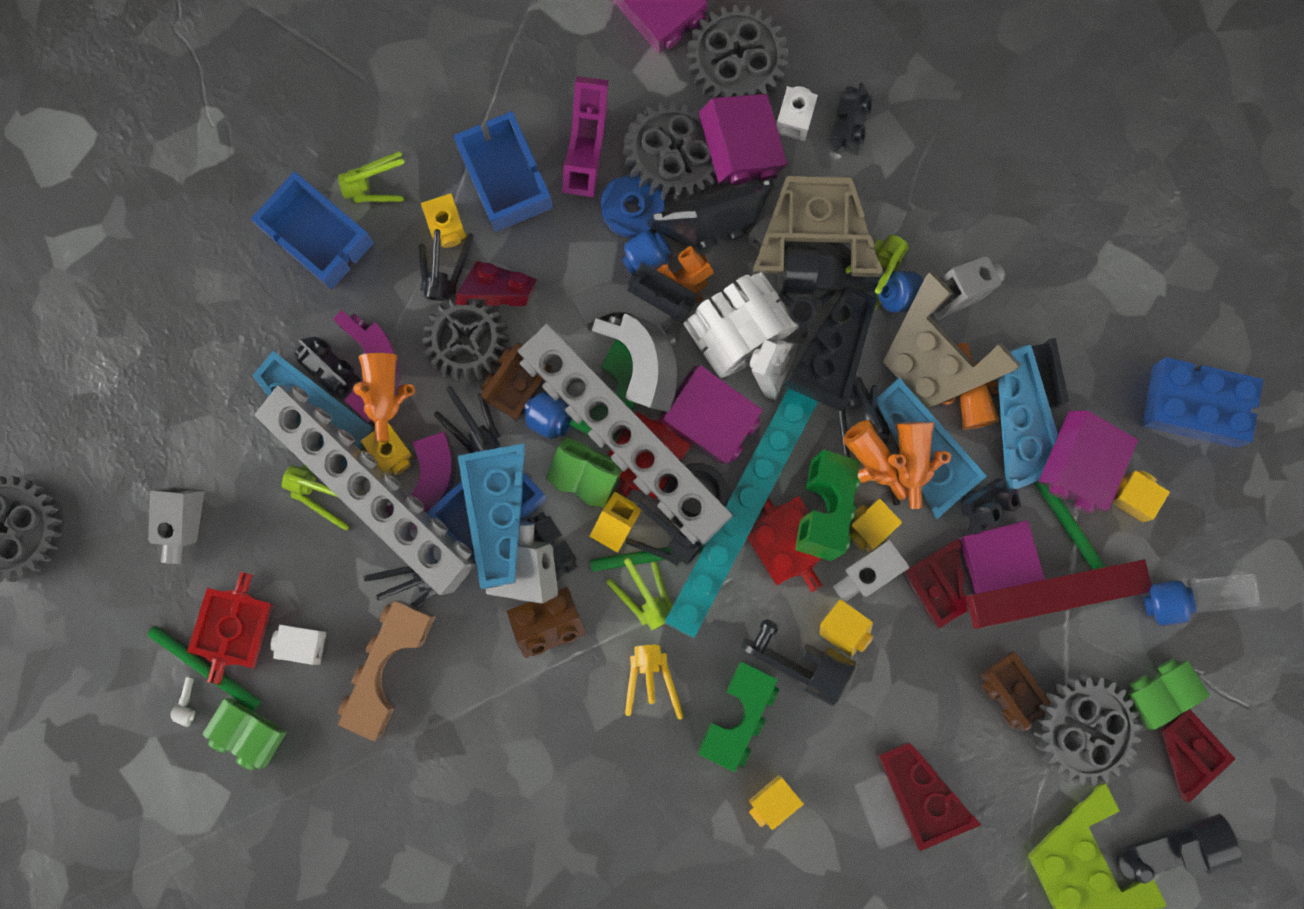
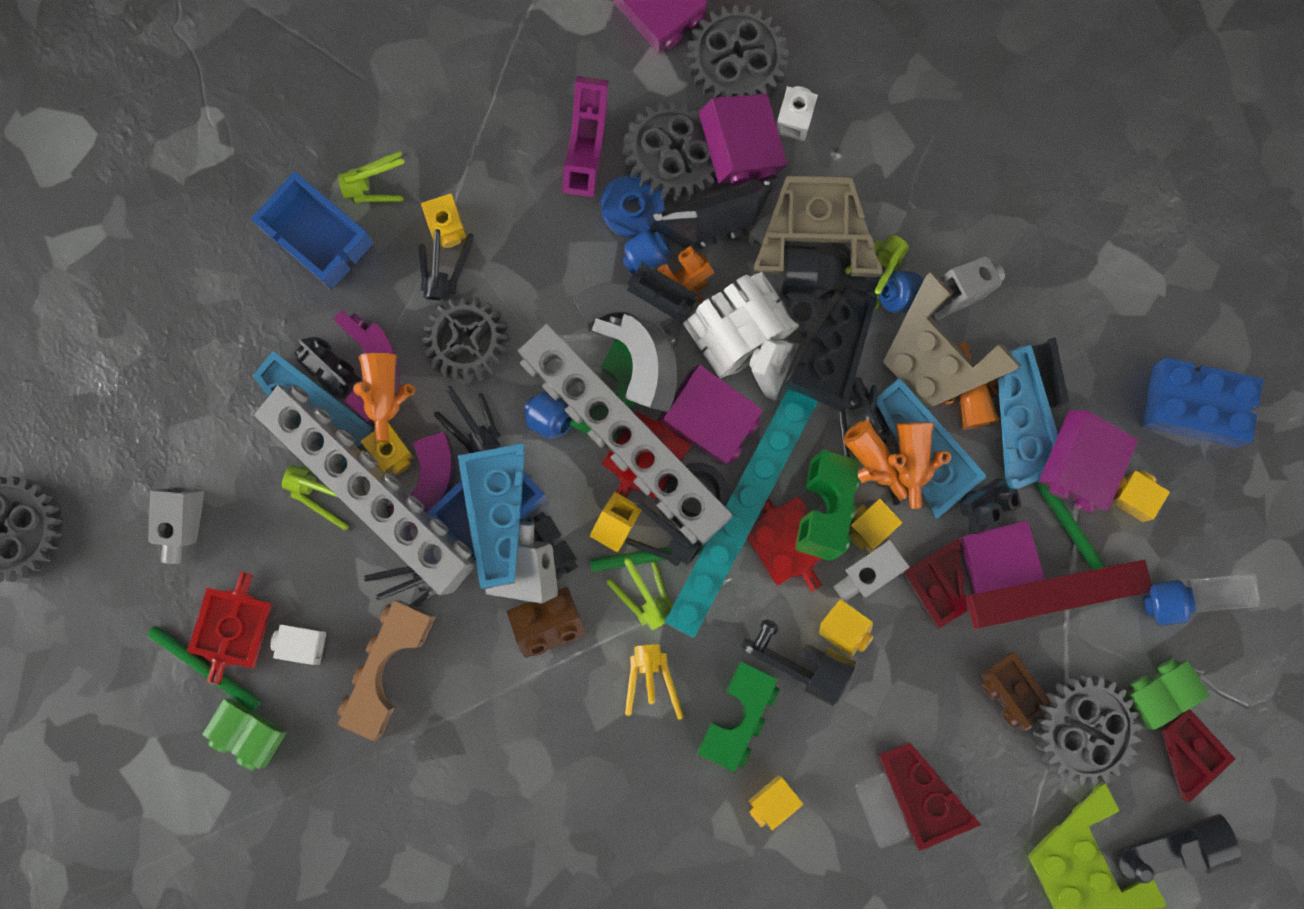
(181, 713): white hand -> none
(496, 286): dark red wing -> none
(503, 172): blue piece -> none
(511, 384): reddish brown bracket -> none
(583, 472): bright green brick -> none
(855, 106): black hinge -> none

